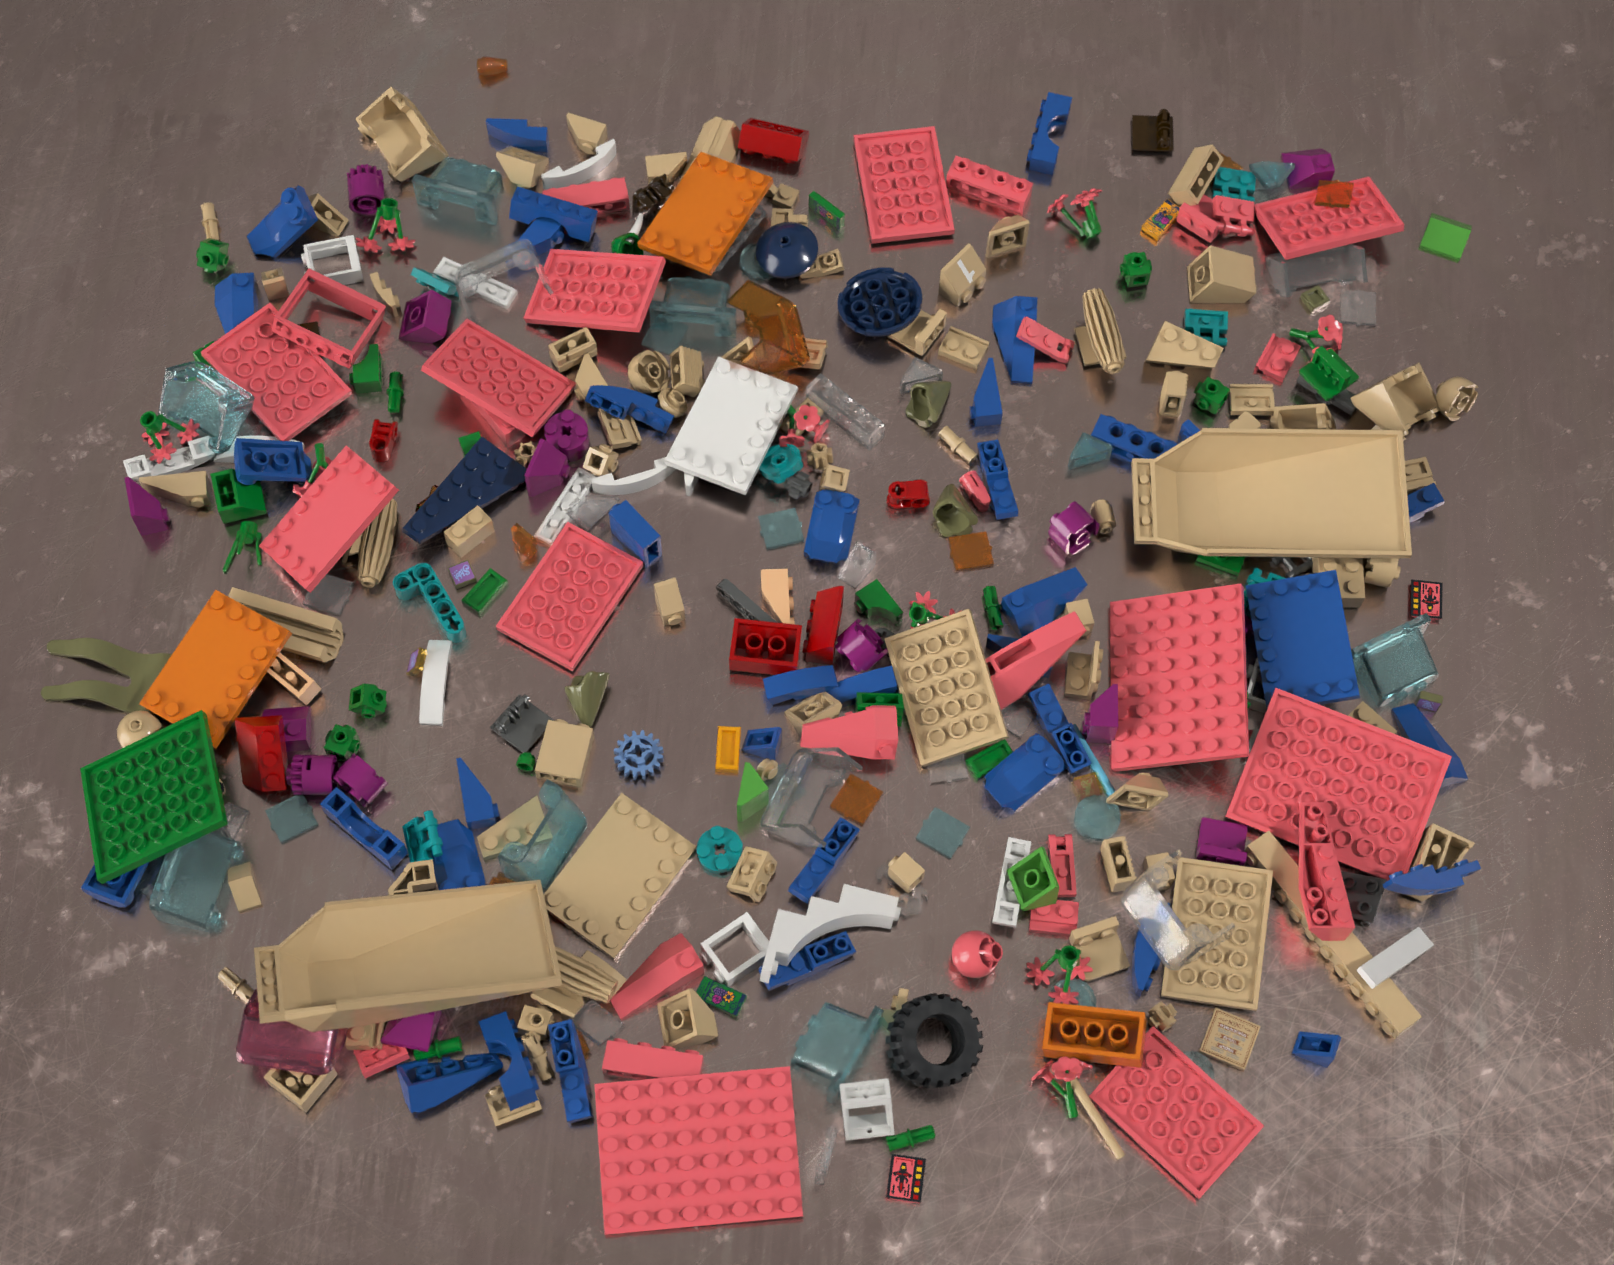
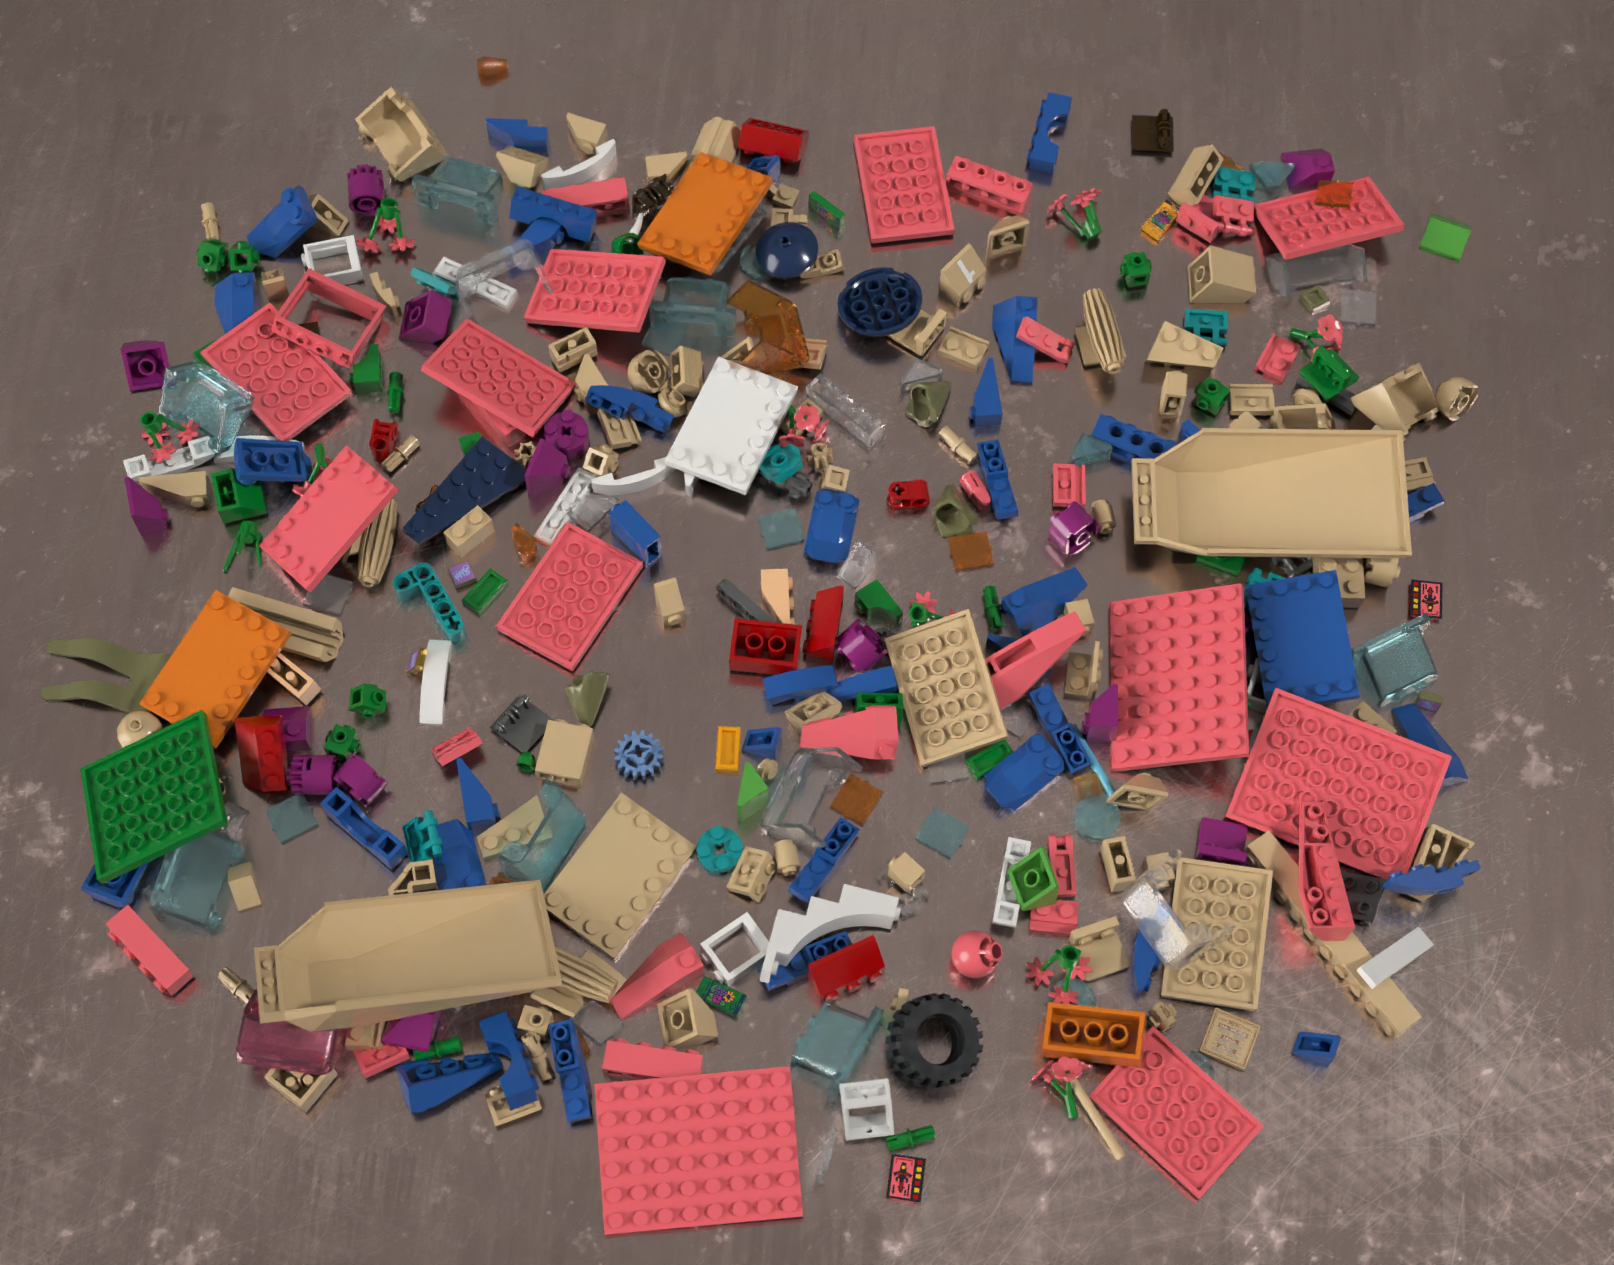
(145, 363): none -> magenta slope
(150, 951): none -> coral brick
(238, 261): none -> green brick
(400, 453): none -> tan axle
(456, 746): none -> coral plate
(766, 165): none -> blue slope
(786, 857): none -> tan brick
(846, 969): none -> red slope
(1068, 484): none -> coral plate
(1305, 397): none -> tan plate

